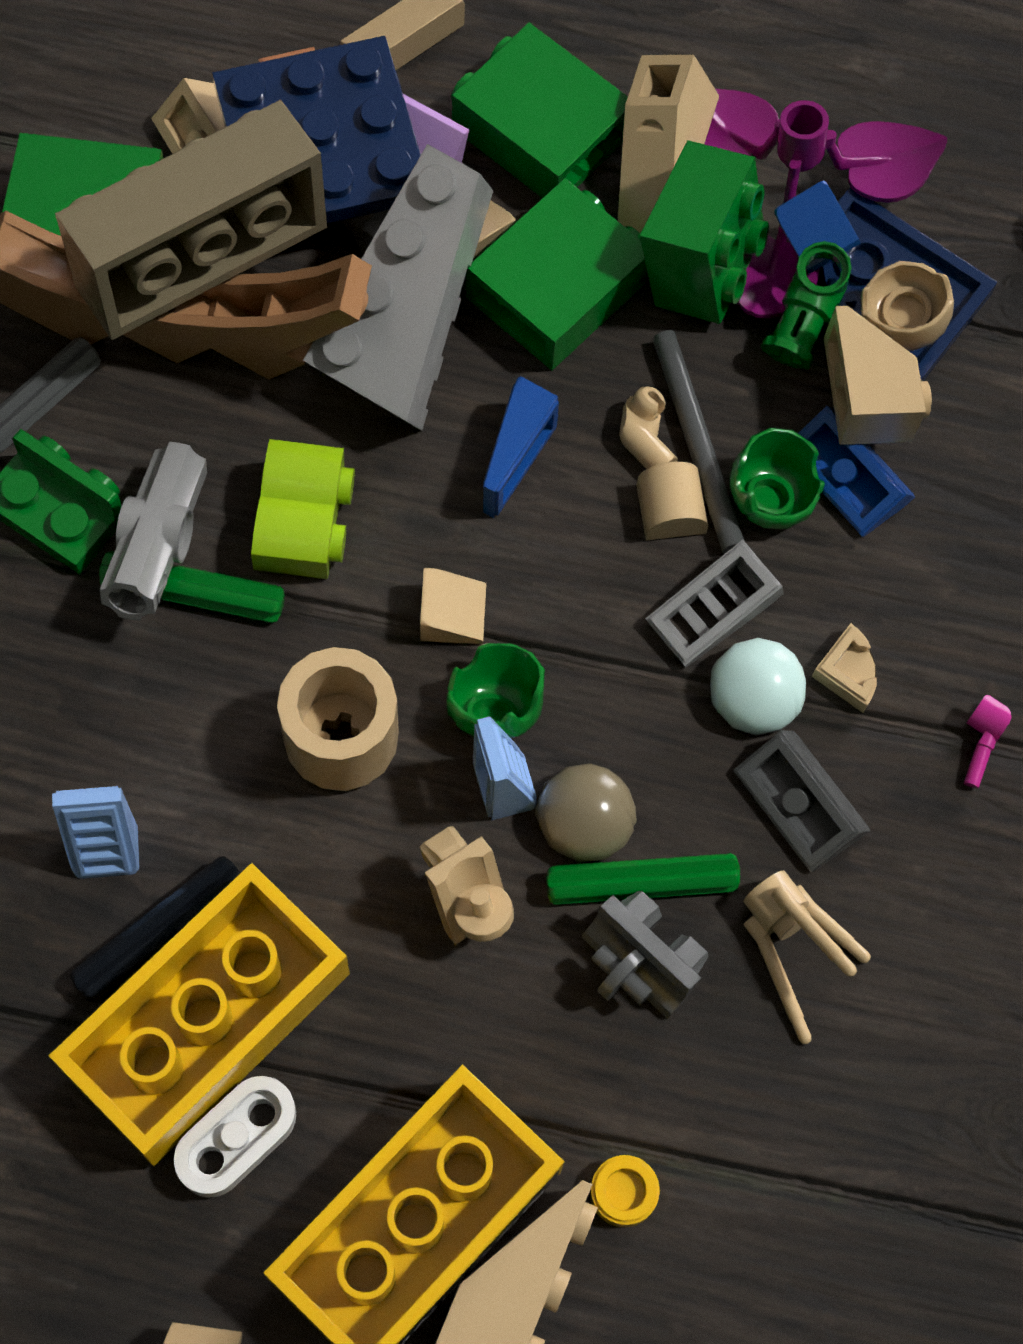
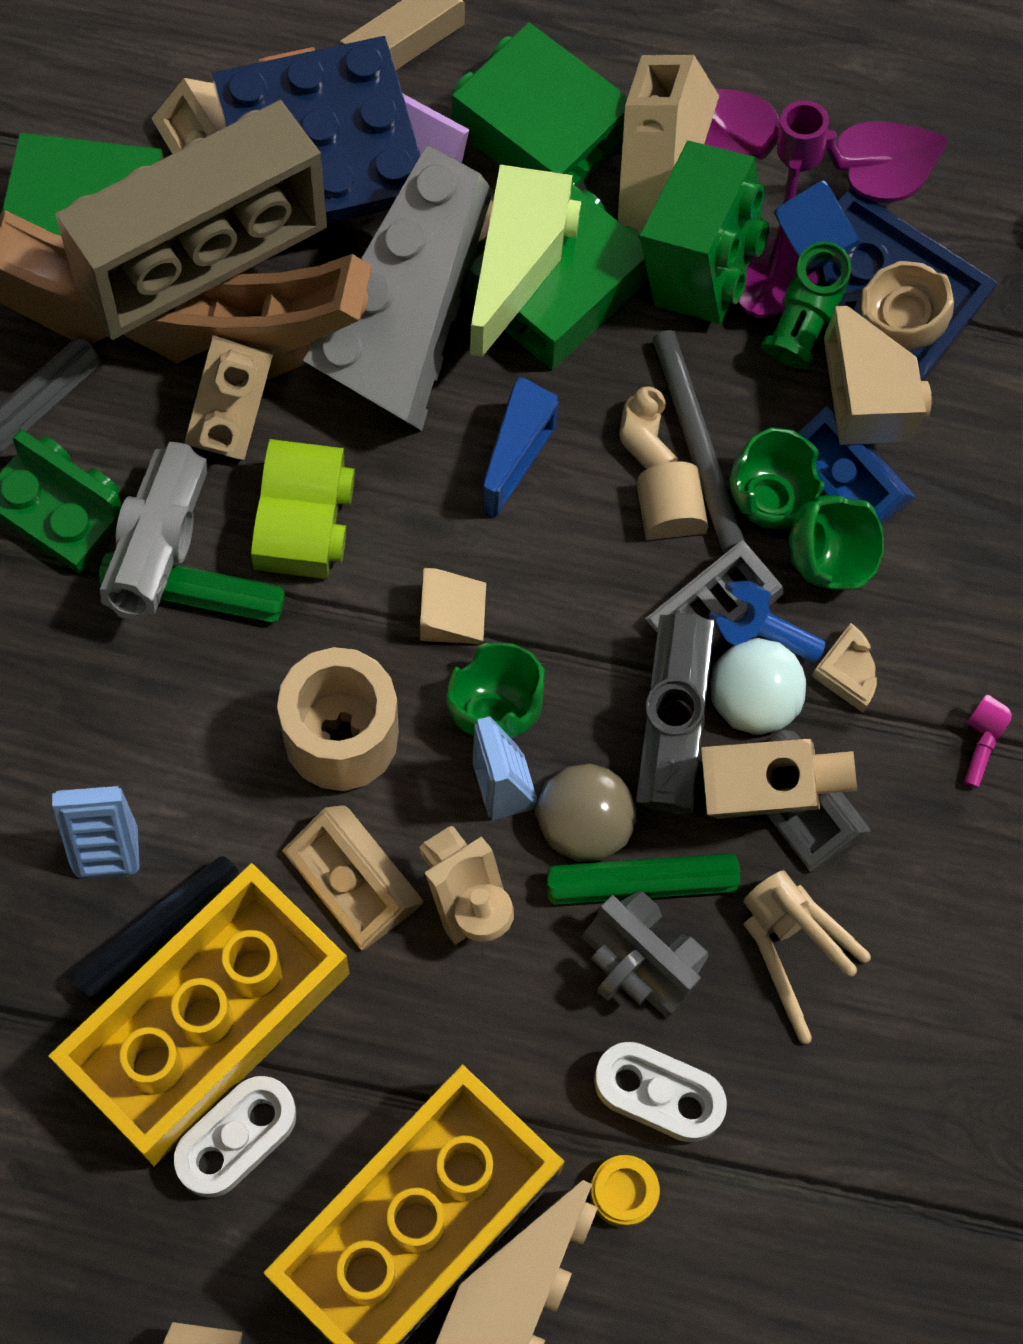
(228, 397): none -> tan hips
(352, 875): none -> tan slope
(521, 247): none -> yellowish green slope
(661, 1087): none -> white plate
(669, 751): none -> dark grey piece
(741, 777): none -> tan torso
(763, 623): none -> blue bar
(836, 542): none -> green hair

